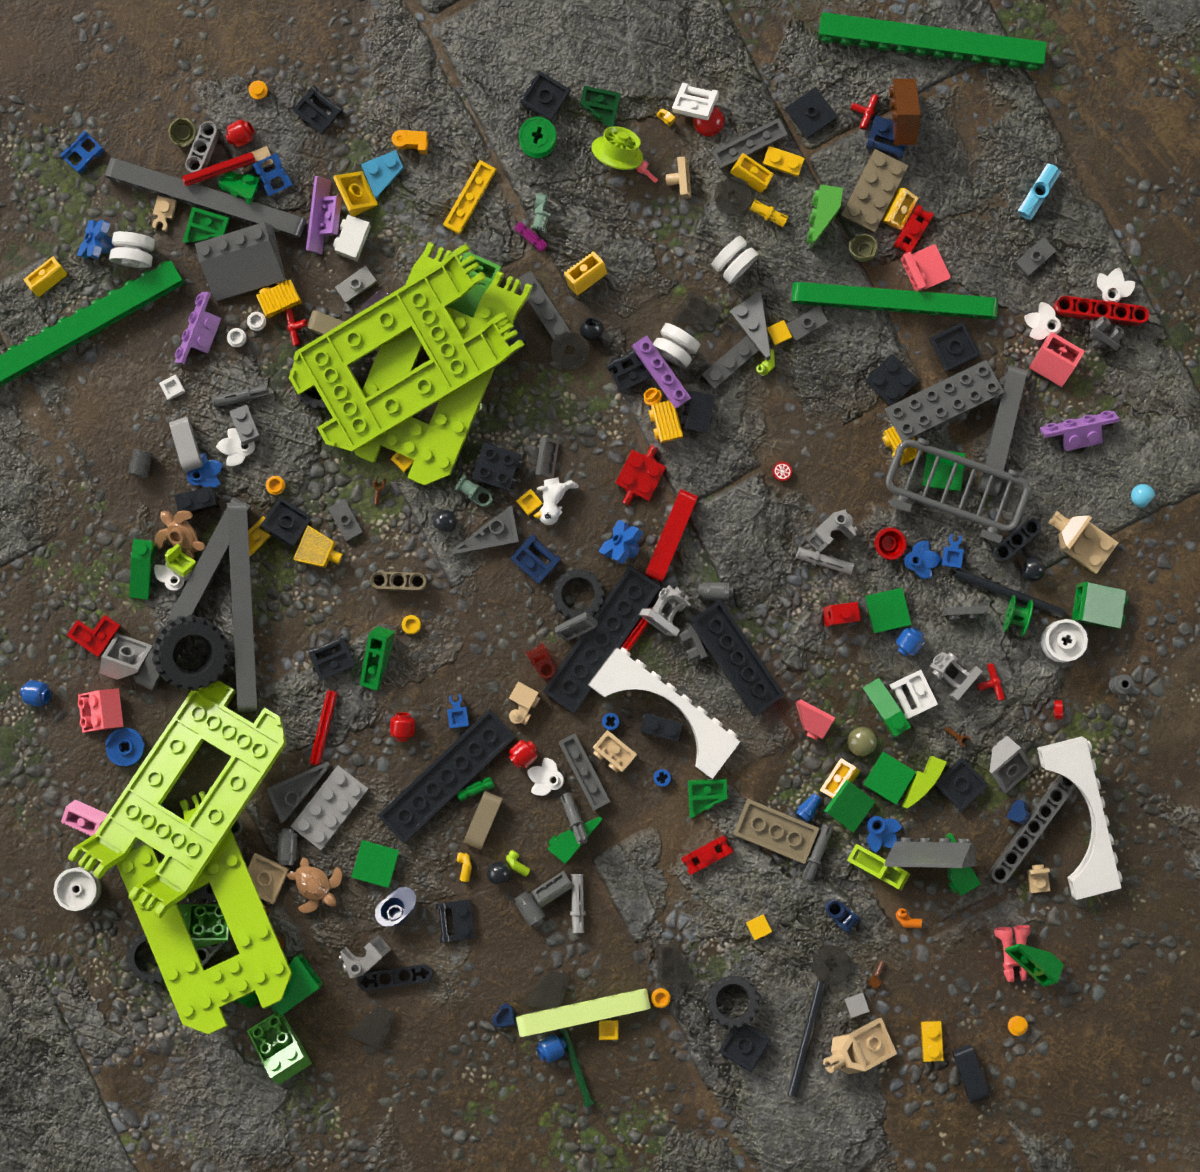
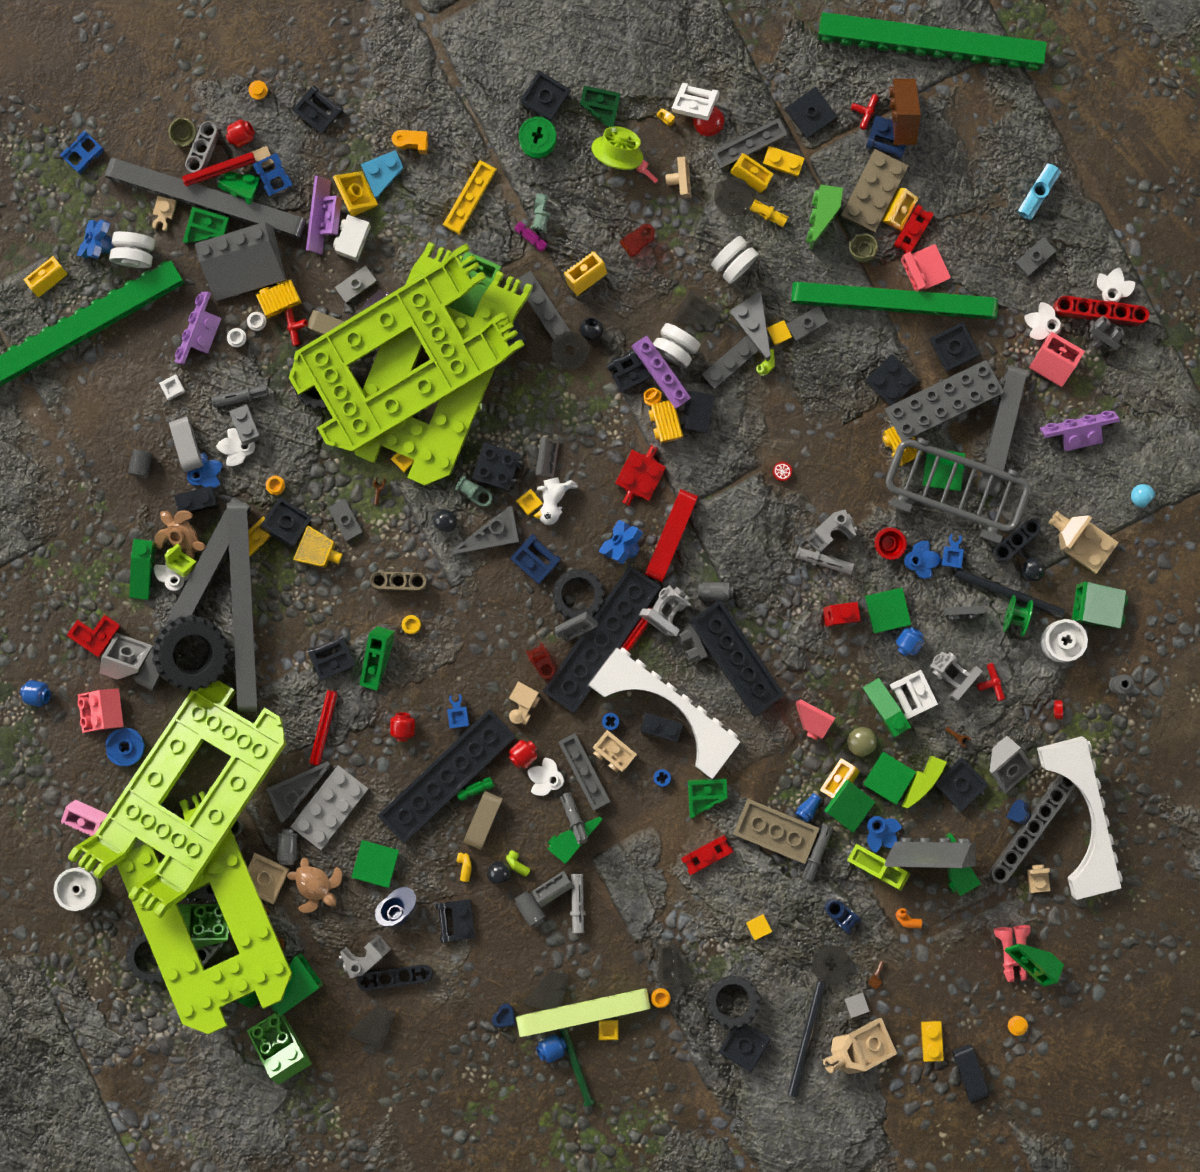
(635, 242): none -> clear red piece

